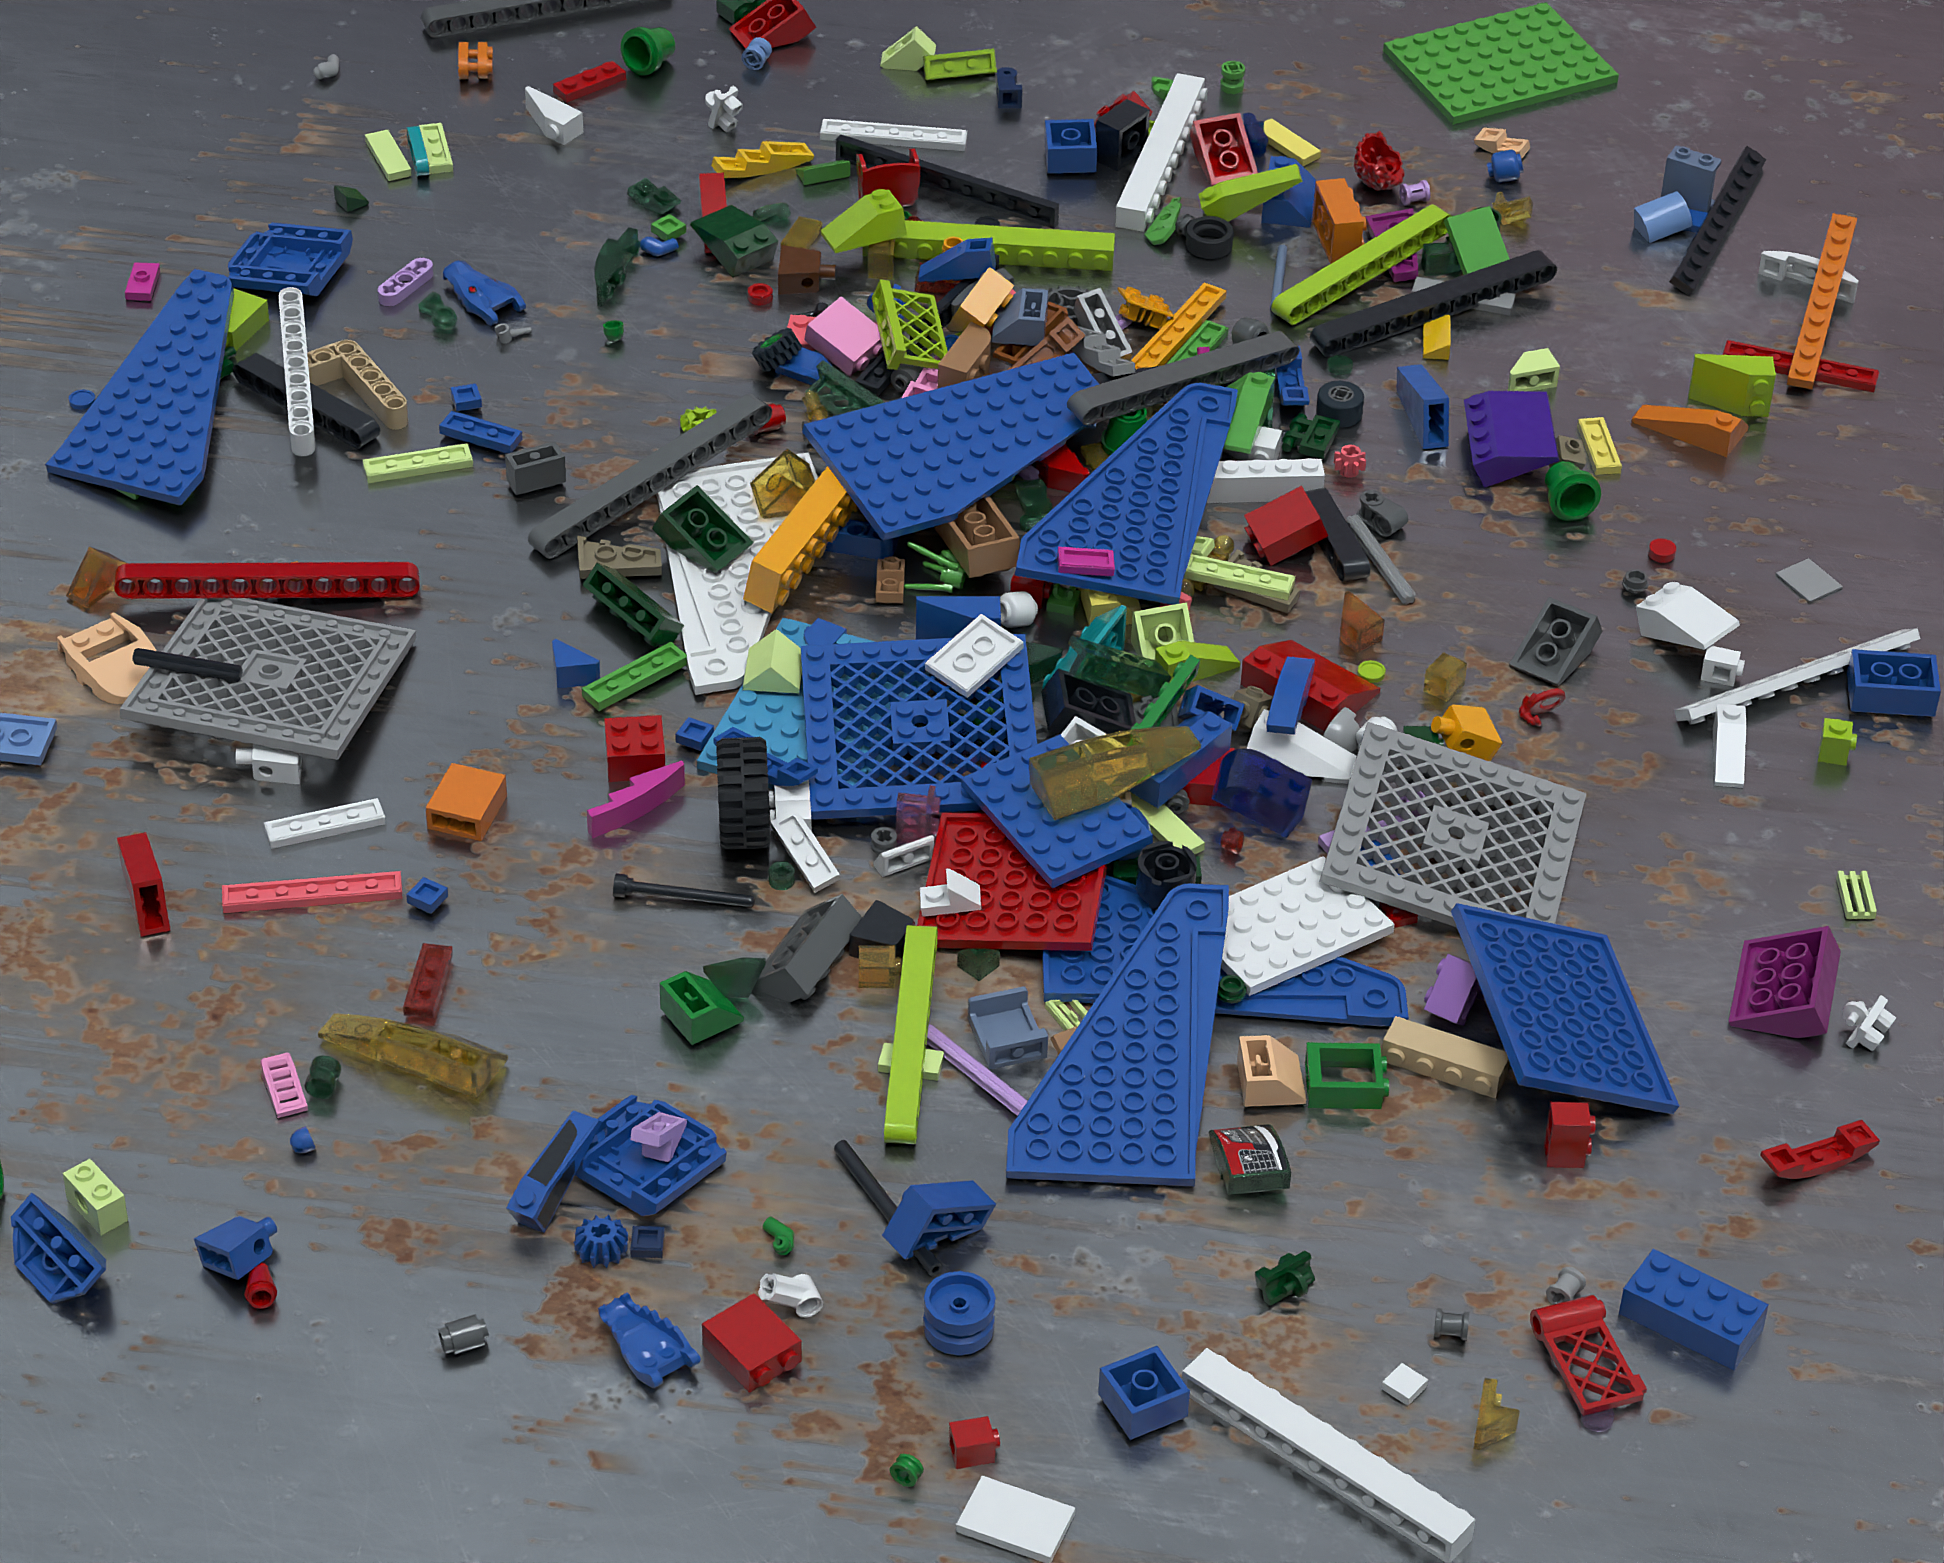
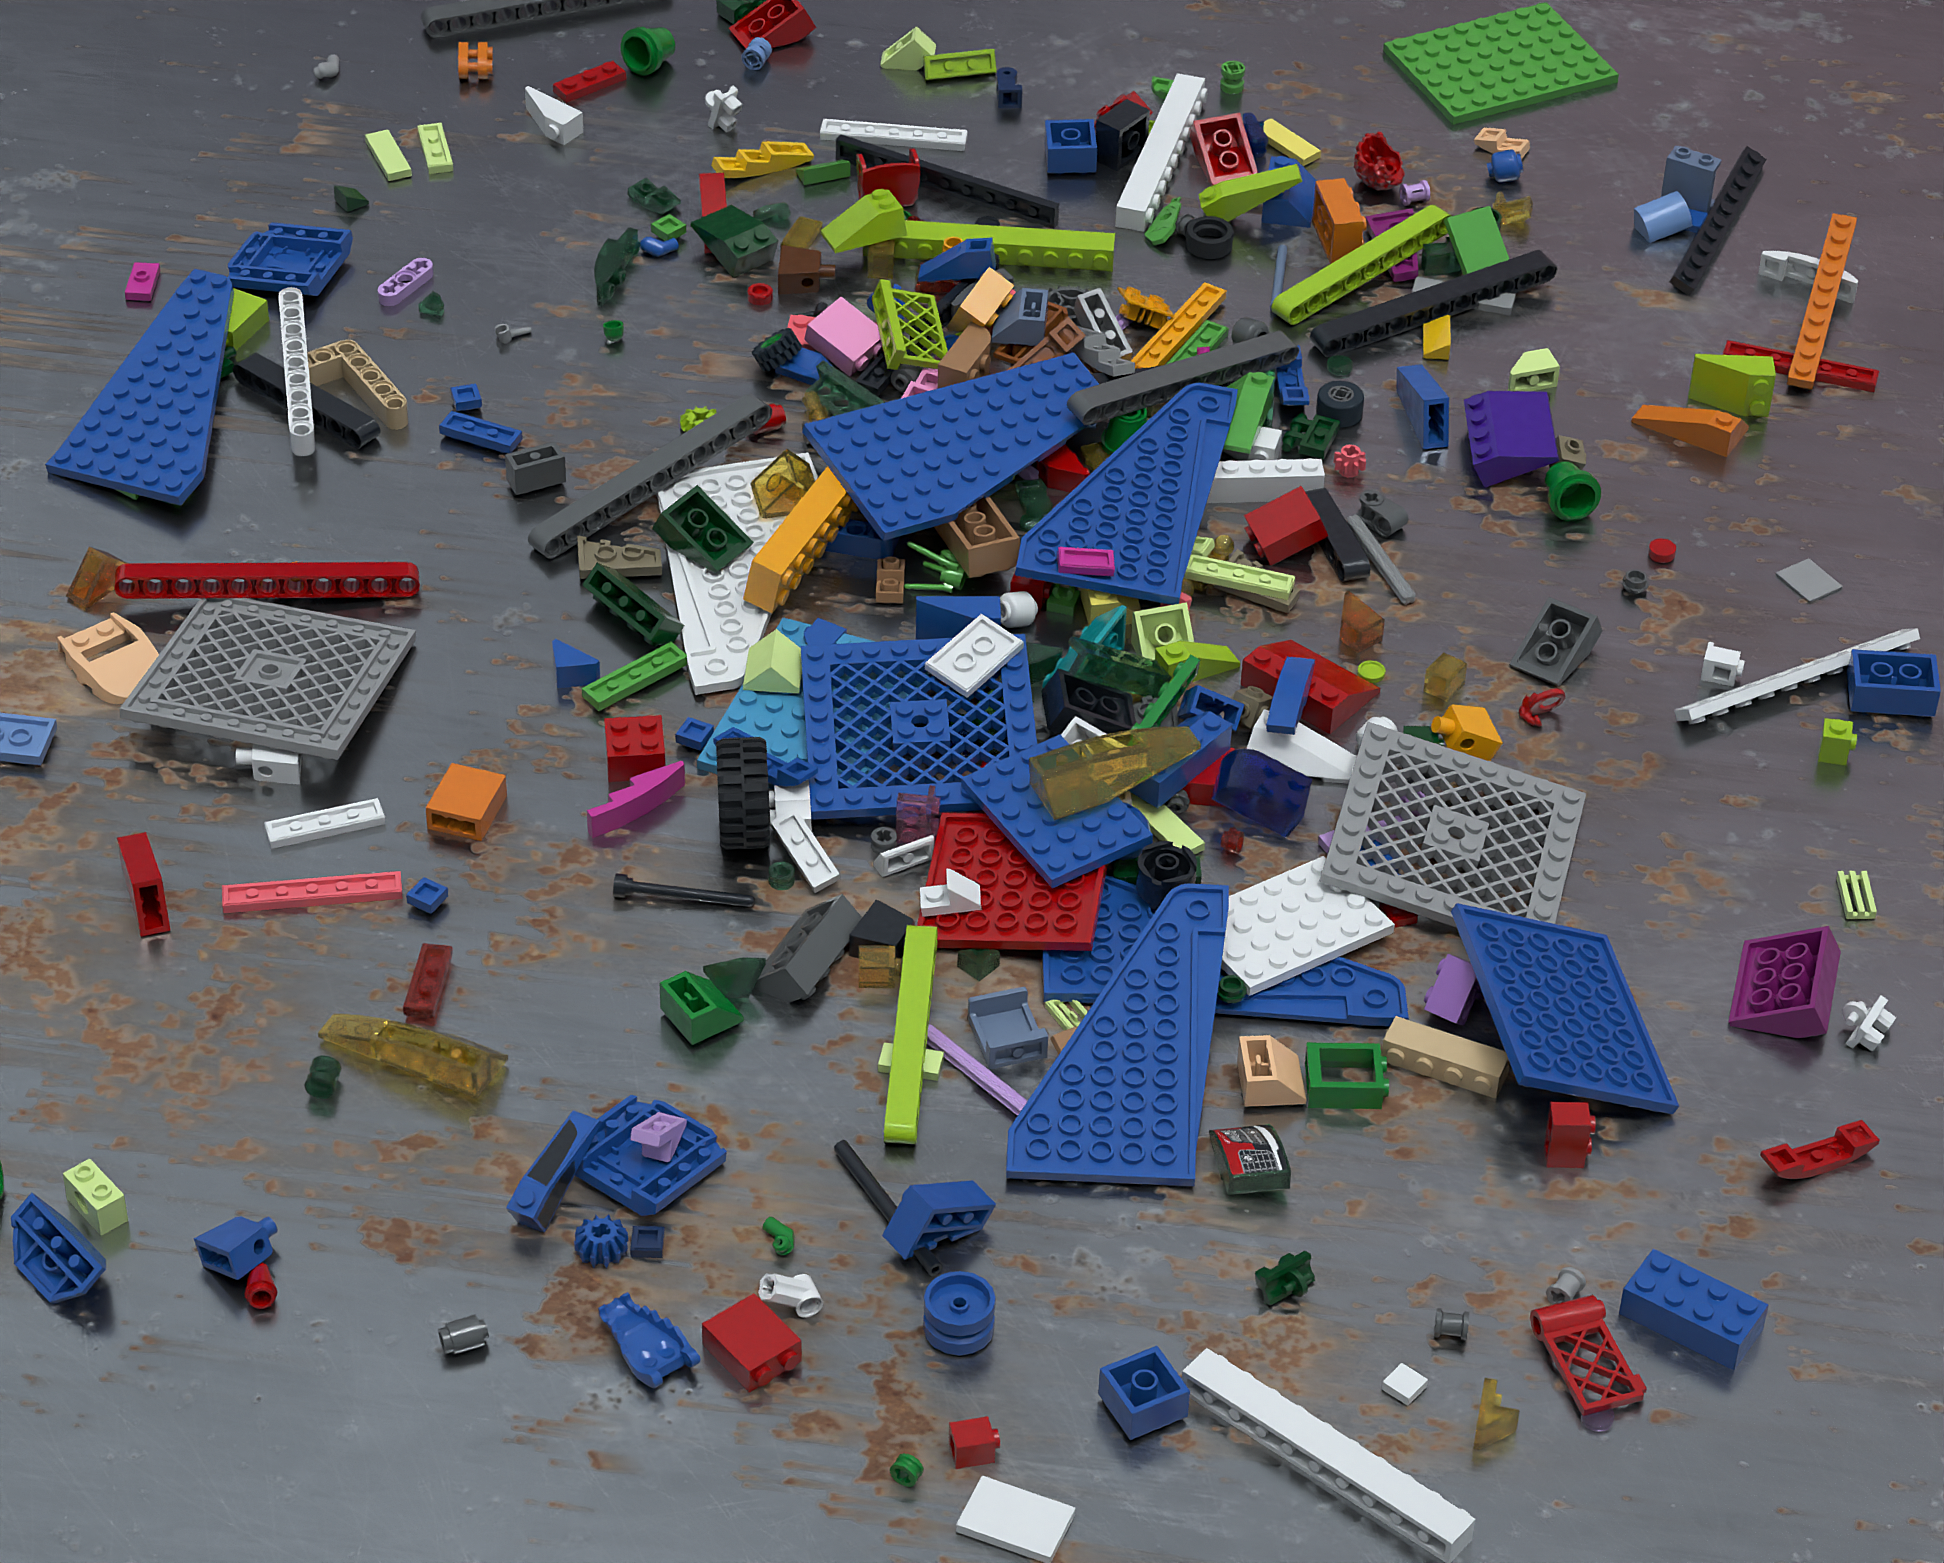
(81, 399): blue piece -> none
(187, 664): black axle -> none
(278, 1068): bright pink slope -> none
(302, 1141): blue hinge -> none
(417, 151): teal beam -> none
(417, 463): yellowish green tile -> none
(444, 318): clear green plate -> none
(481, 293): blue animal -> none
(1343, 730): light grey brick -> none
(1599, 446): light yellow tile -> none
(1683, 617): white slope -> none
(1729, 745): white slope -> none

